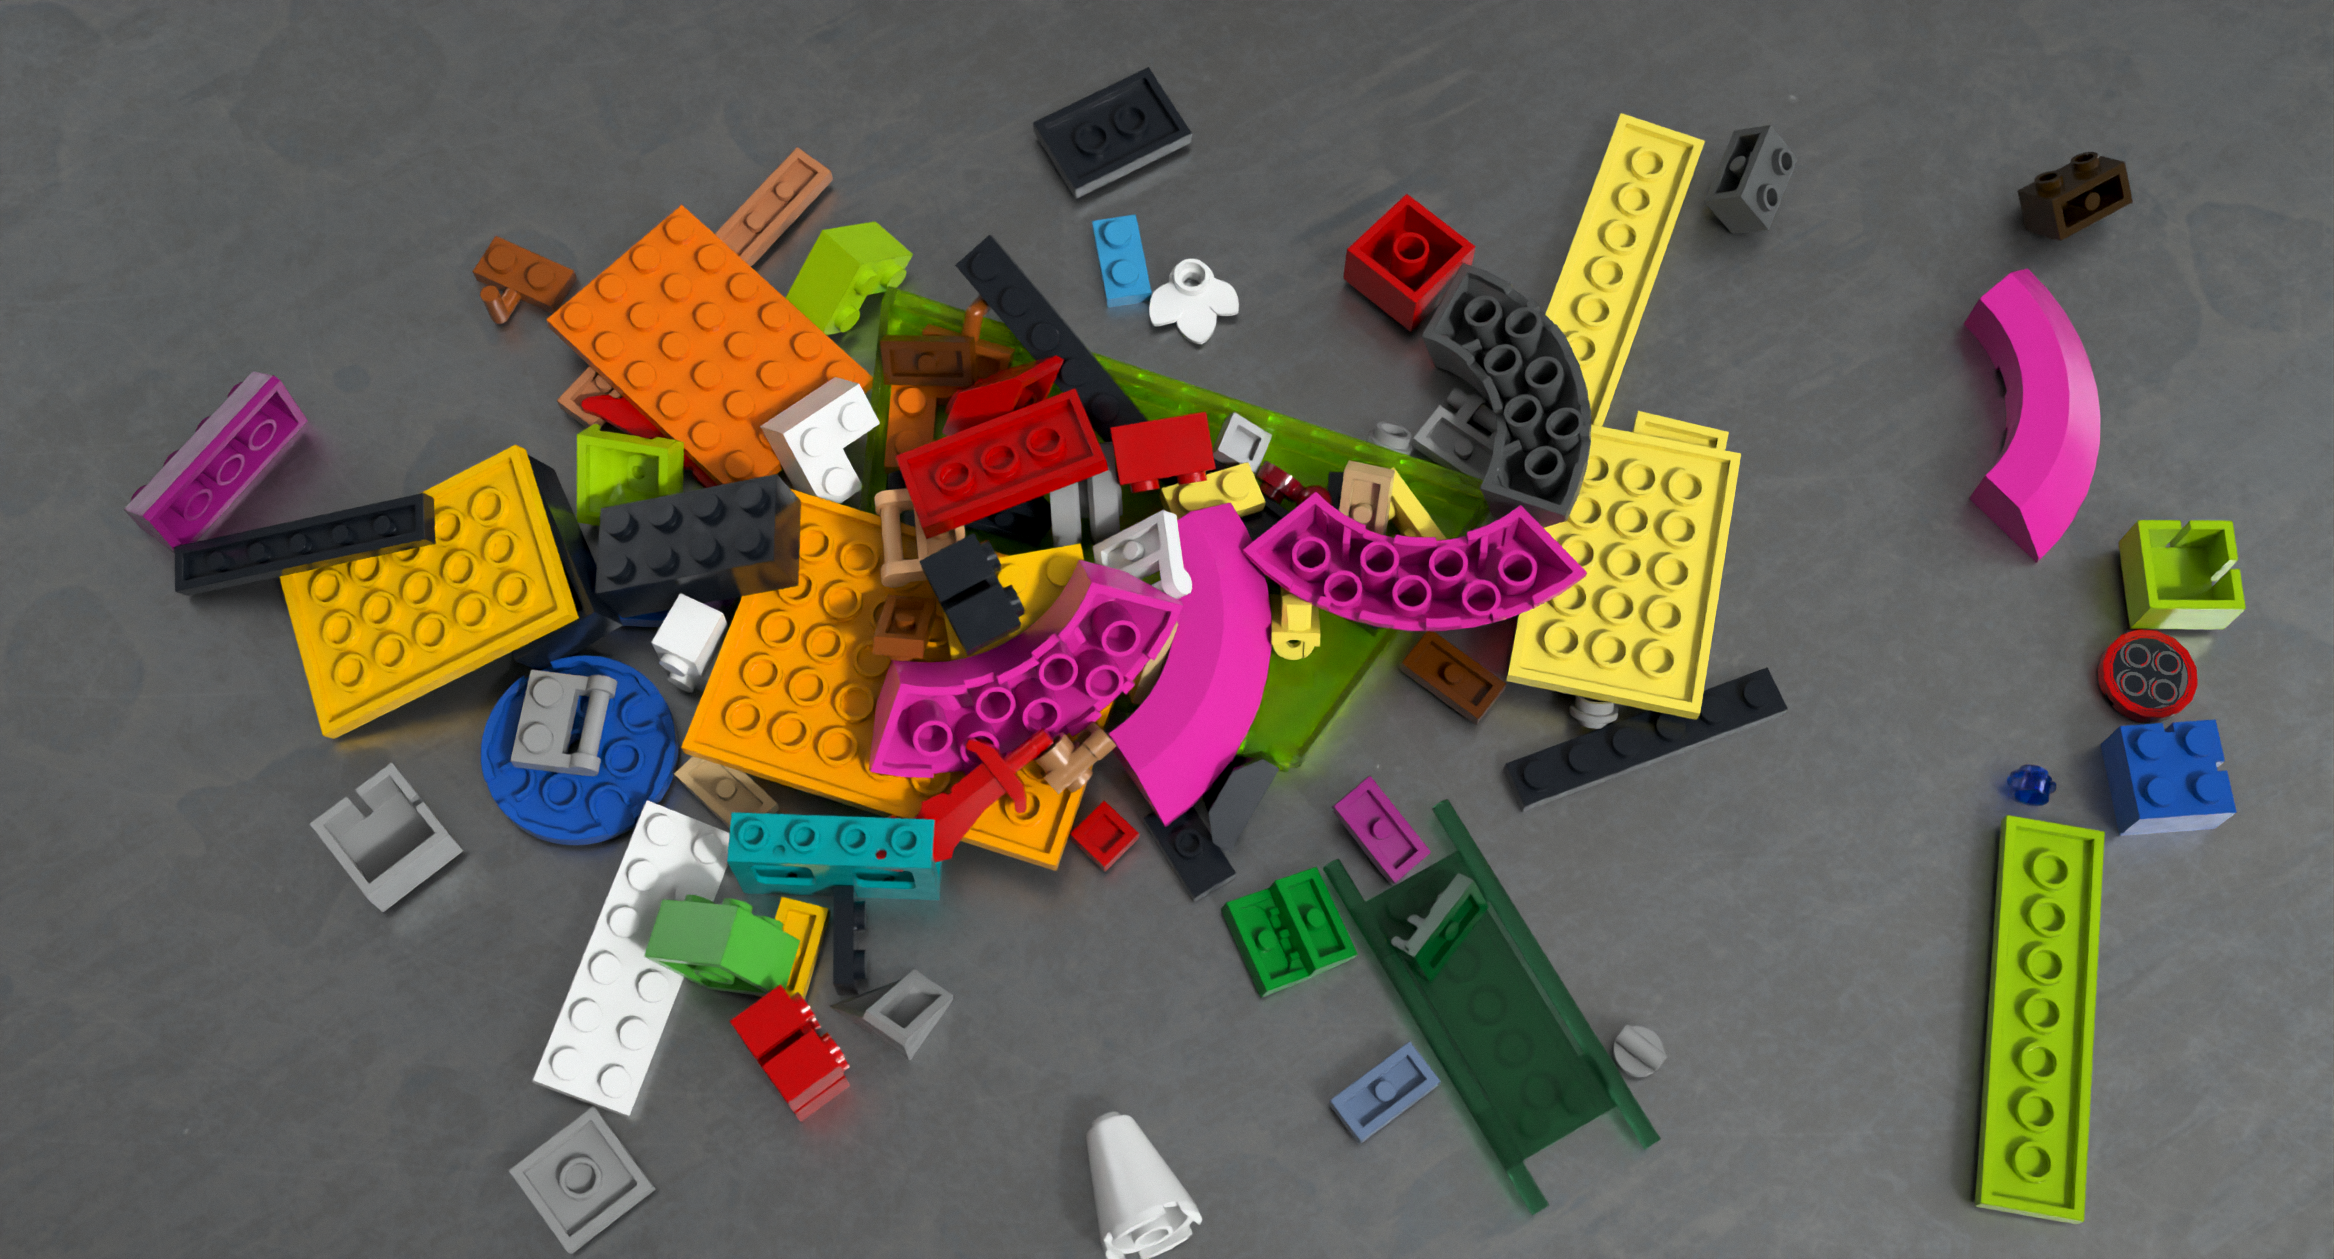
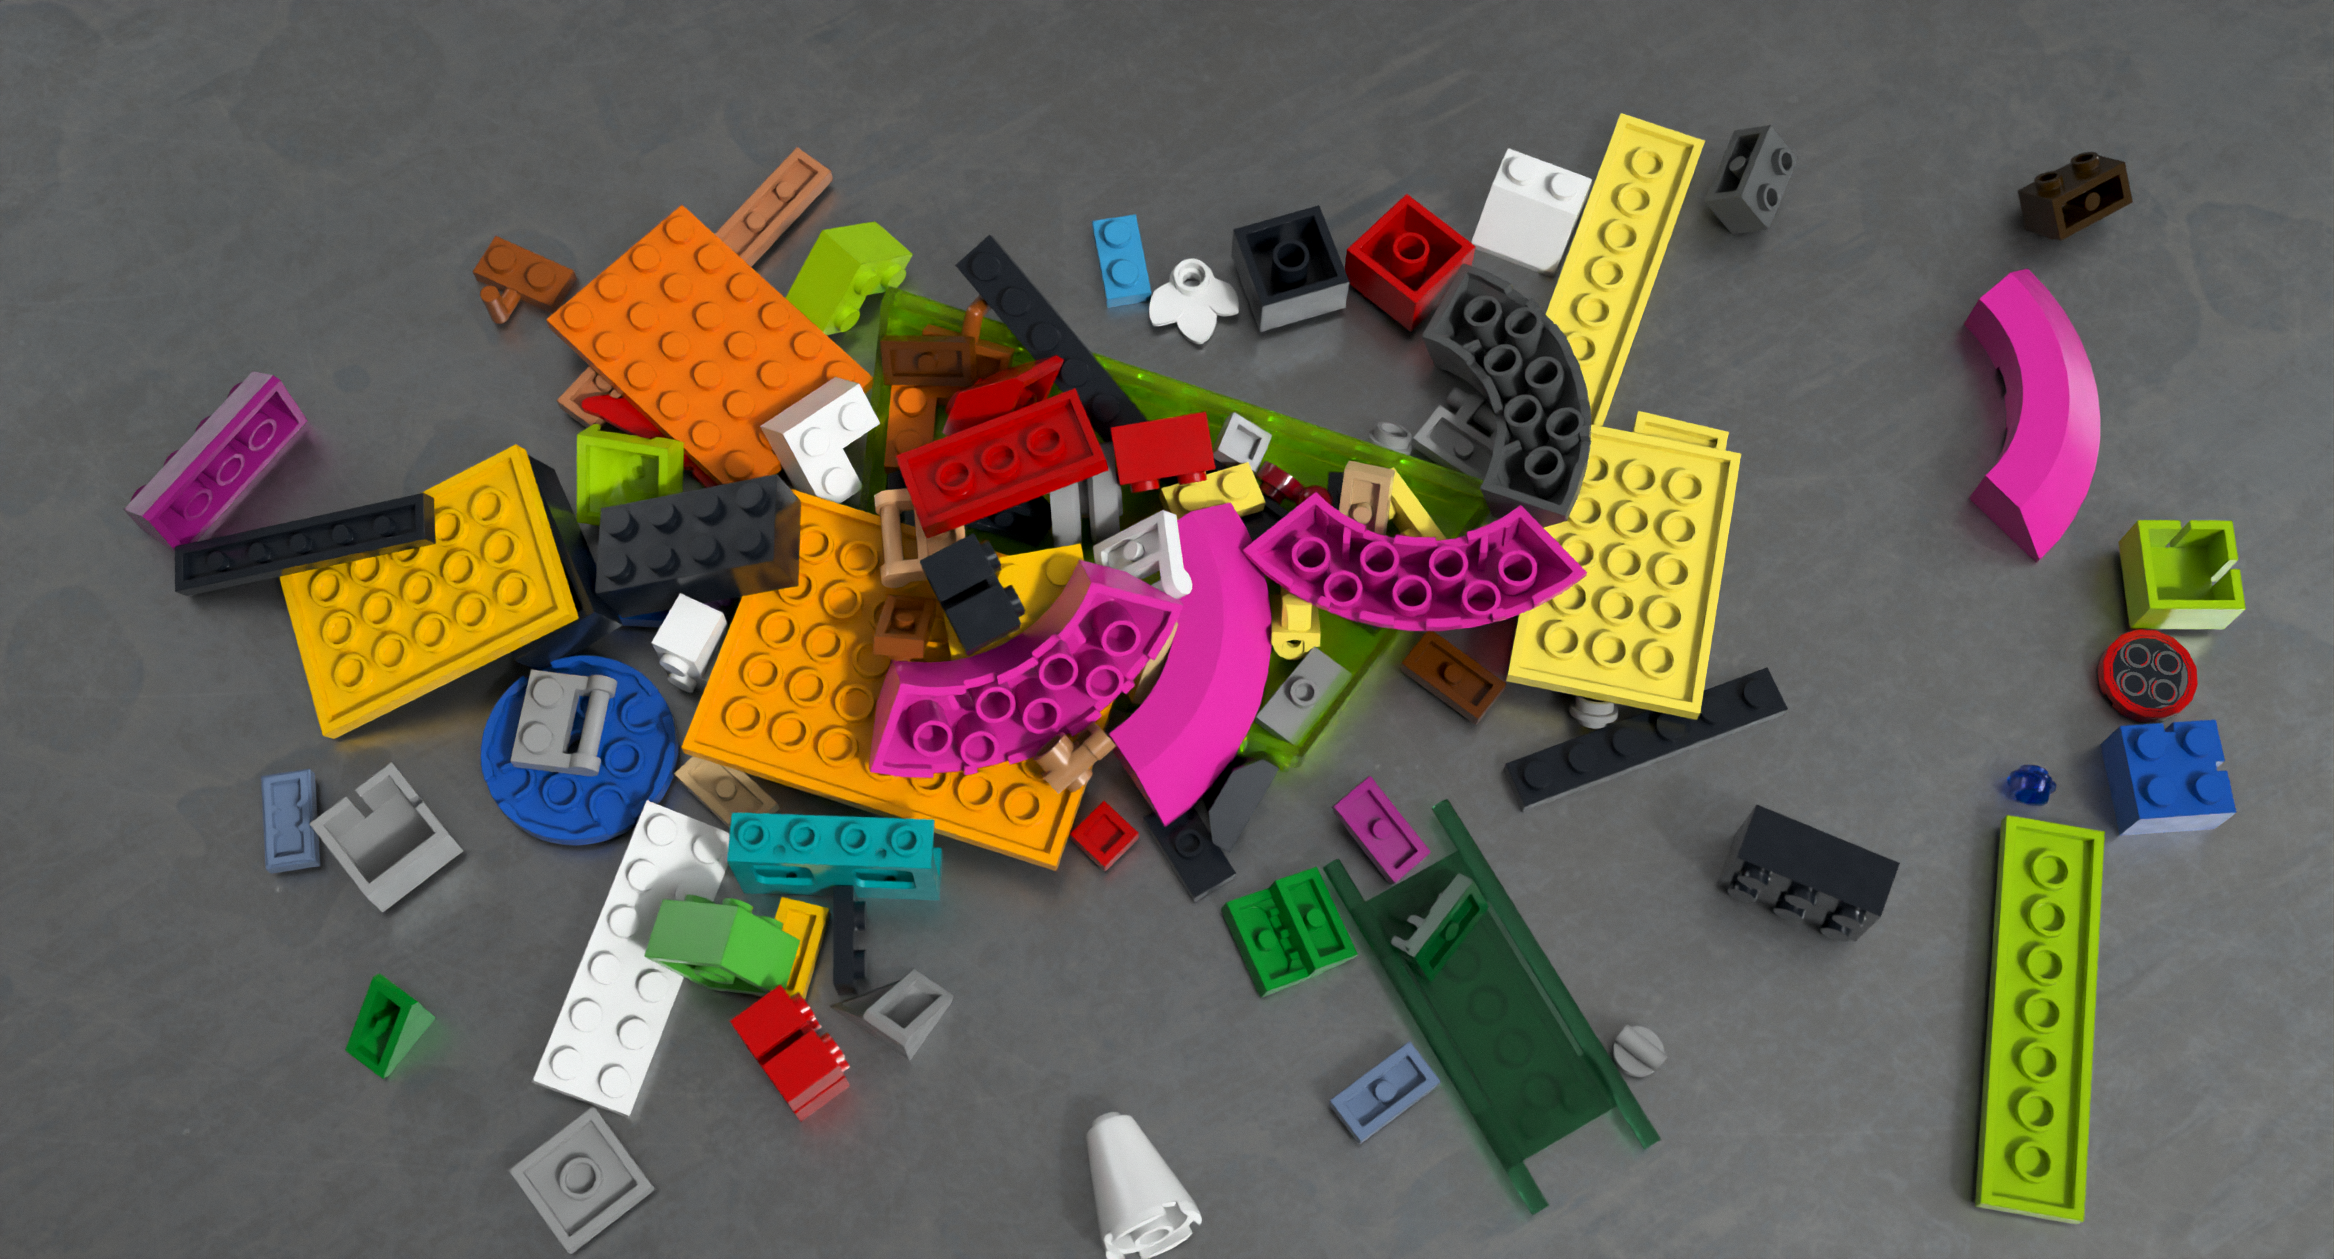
(288, 810): none -> sand blue plate
(386, 1026): none -> green slope
(976, 791): red sword -> none
(1112, 132): black plate -> none
(1289, 268): none -> black brick
(1303, 697): none -> light grey plate
(1531, 213): none -> white slope
(1807, 875): none -> black brick

